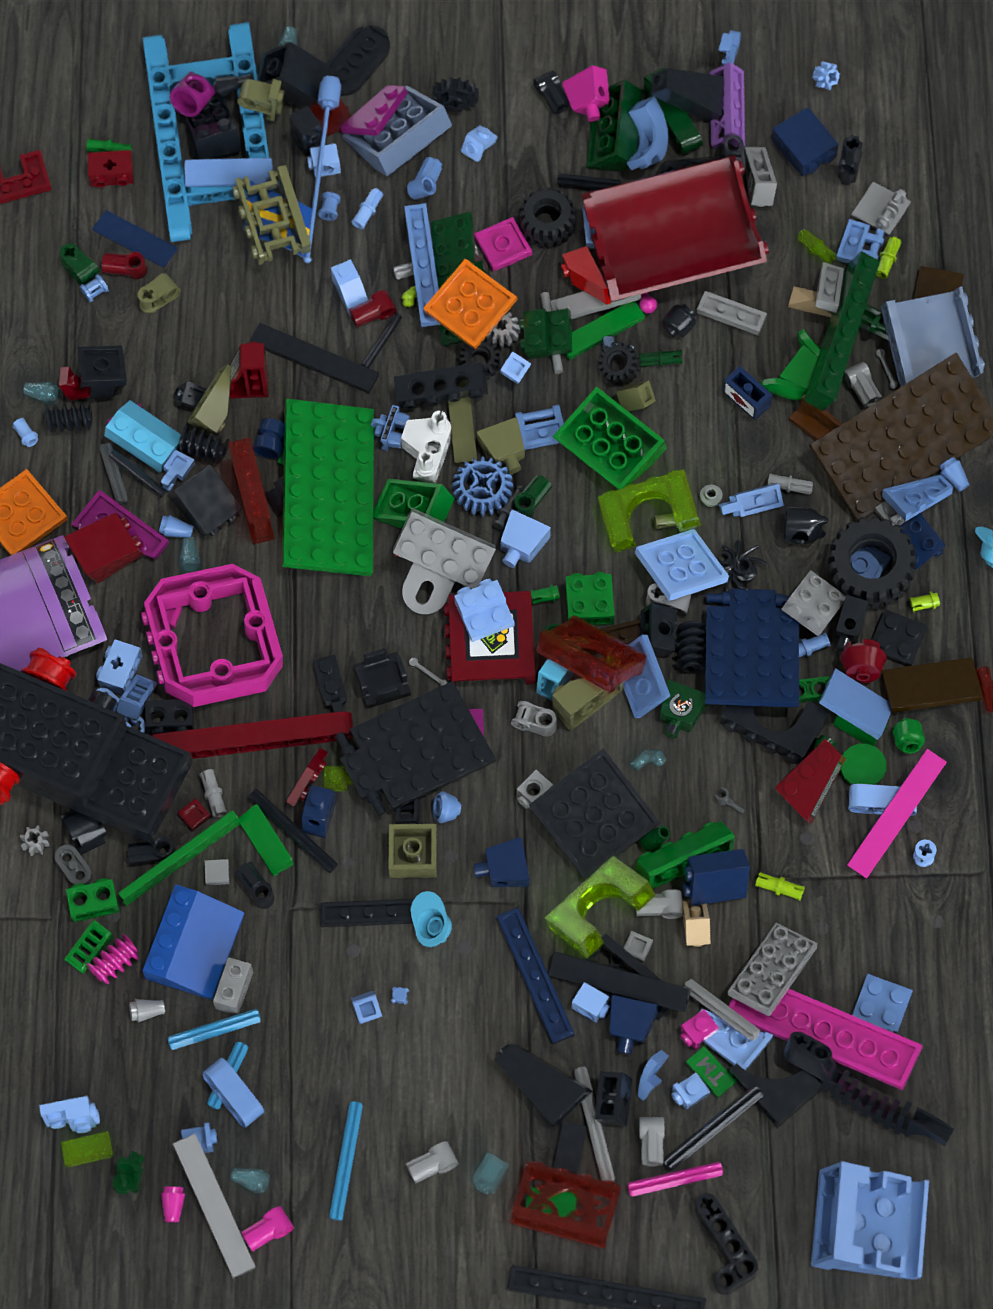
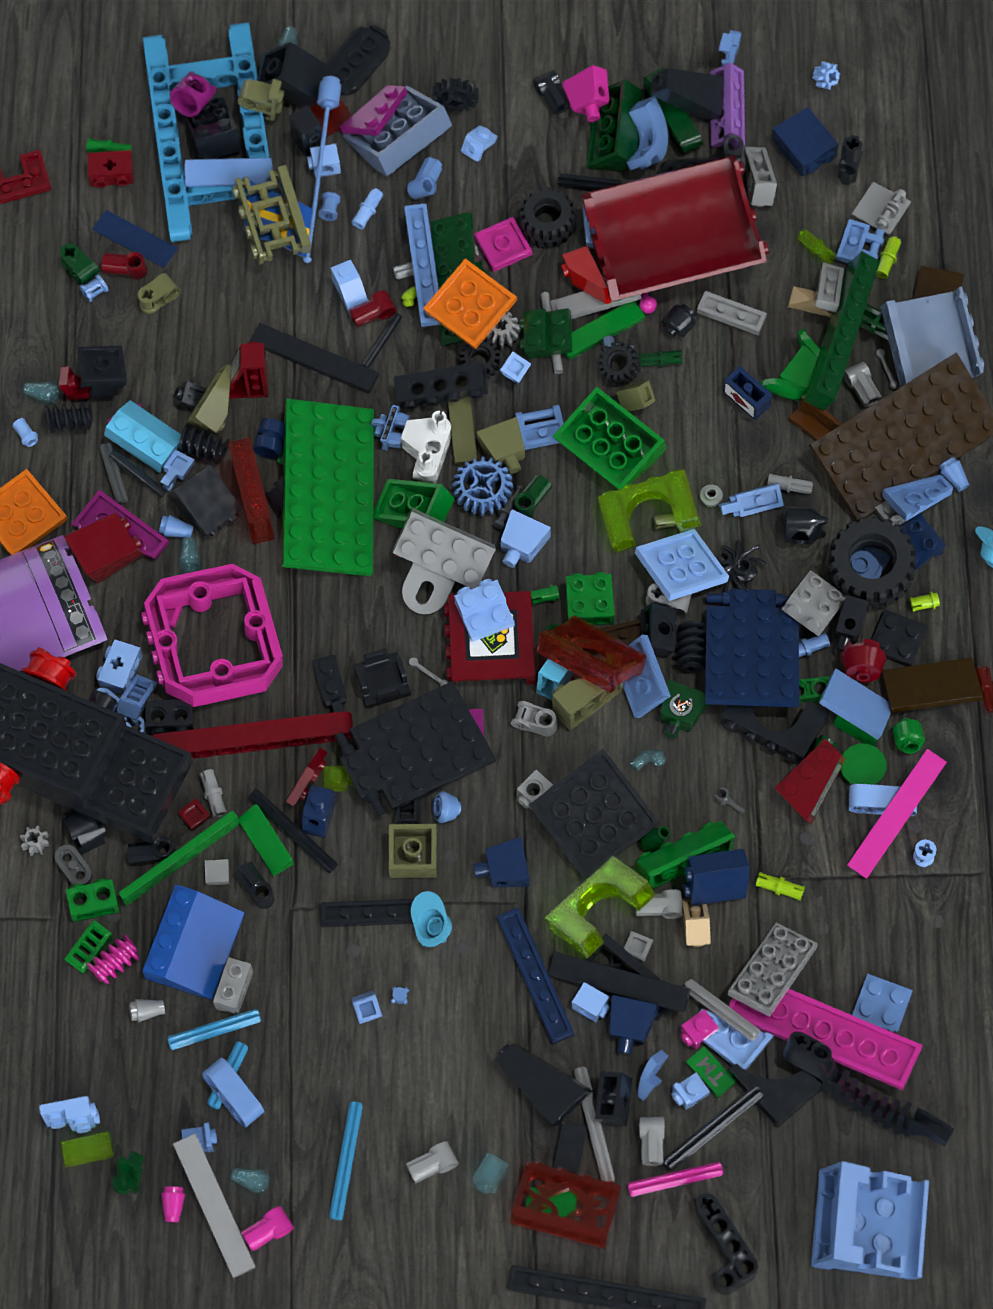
(227, 84): black cone -> none

